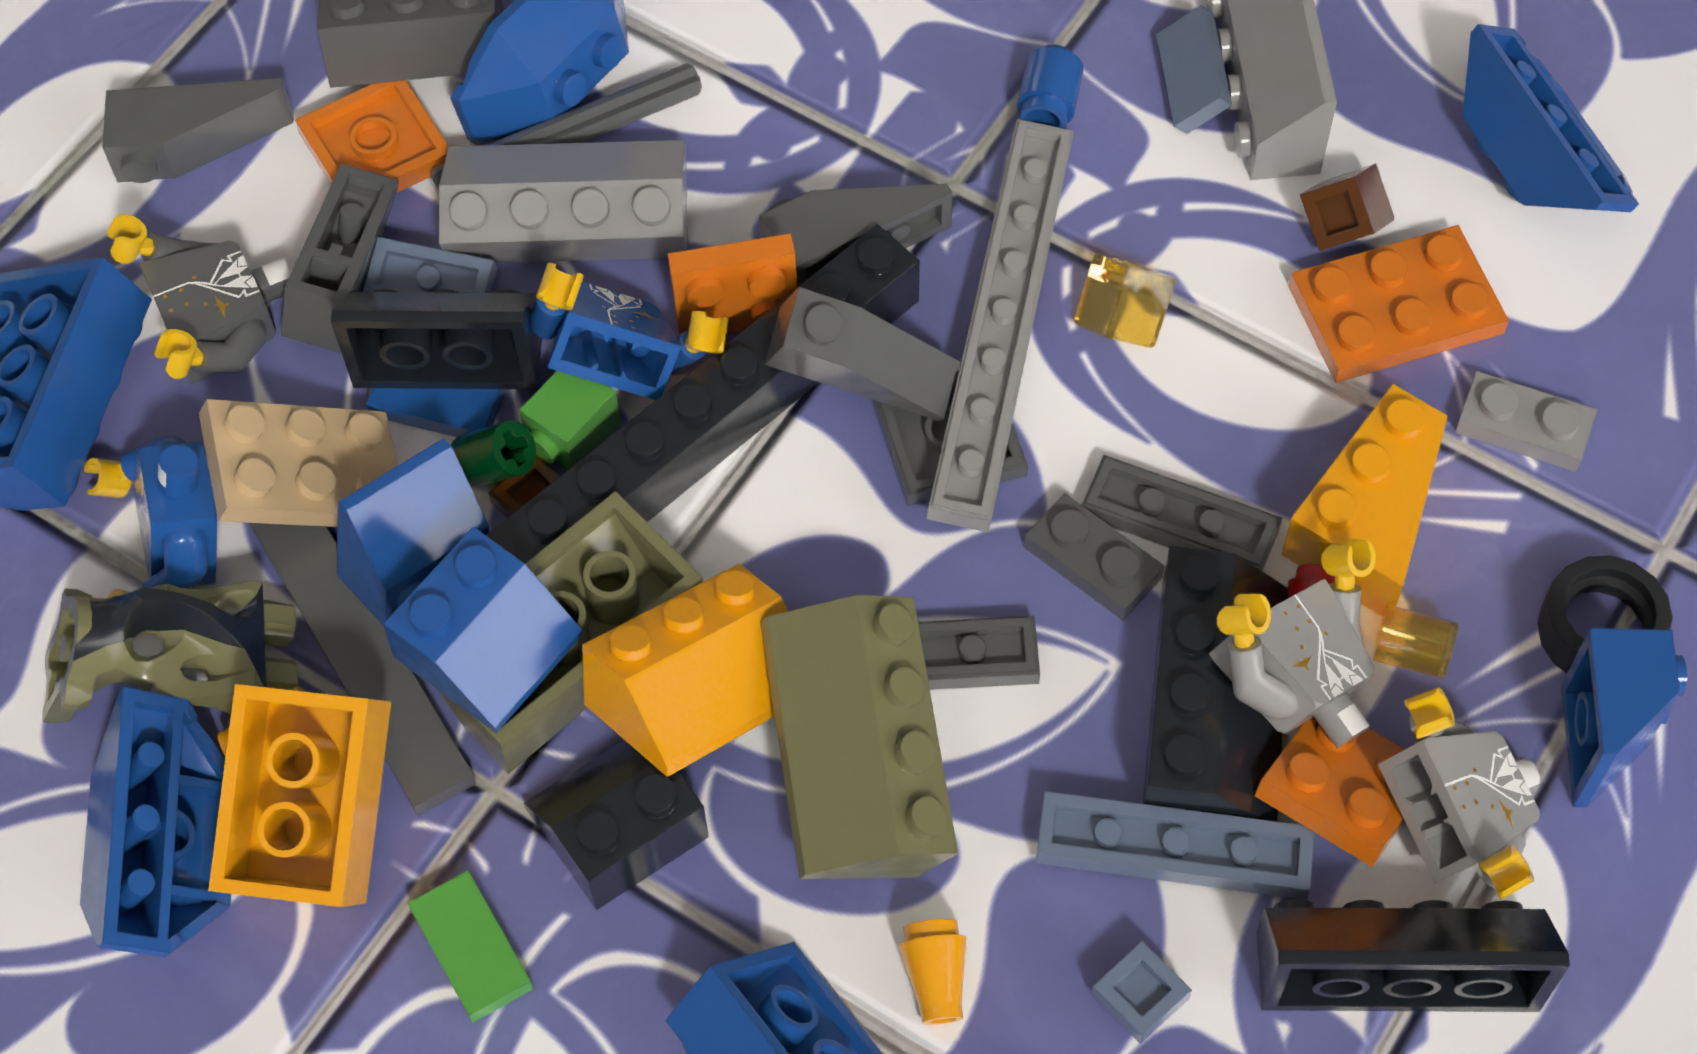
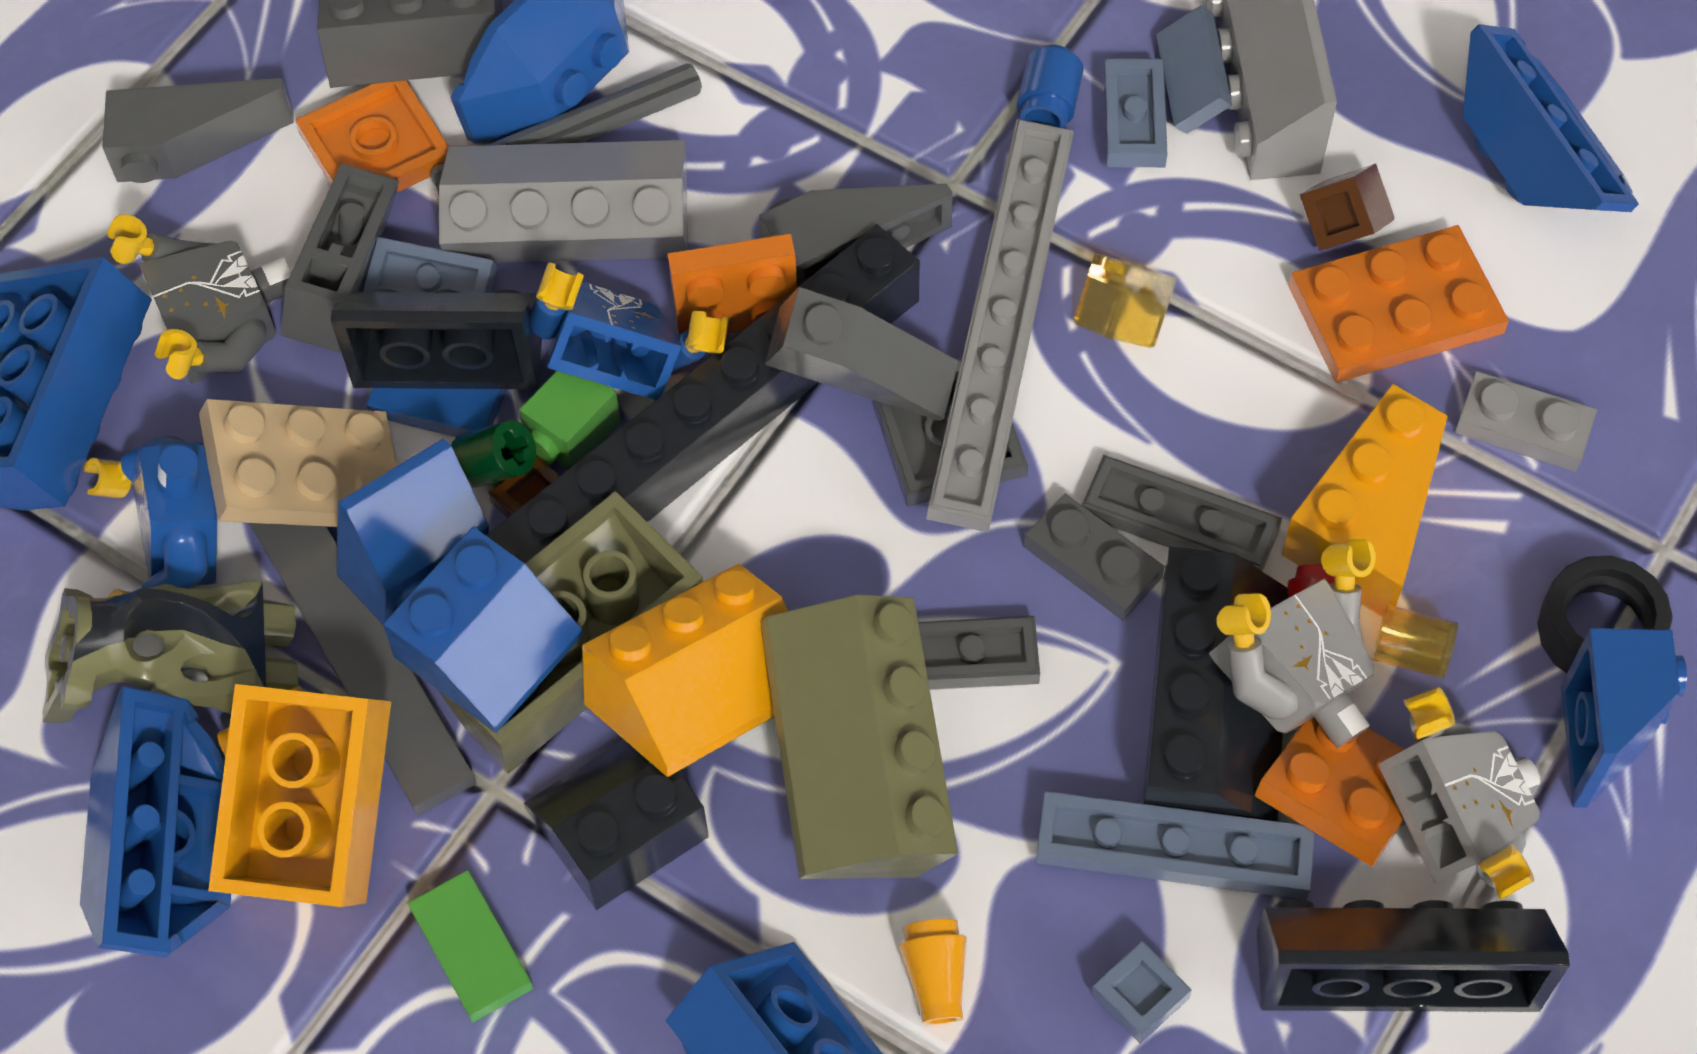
(1135, 113): none -> sand blue plate

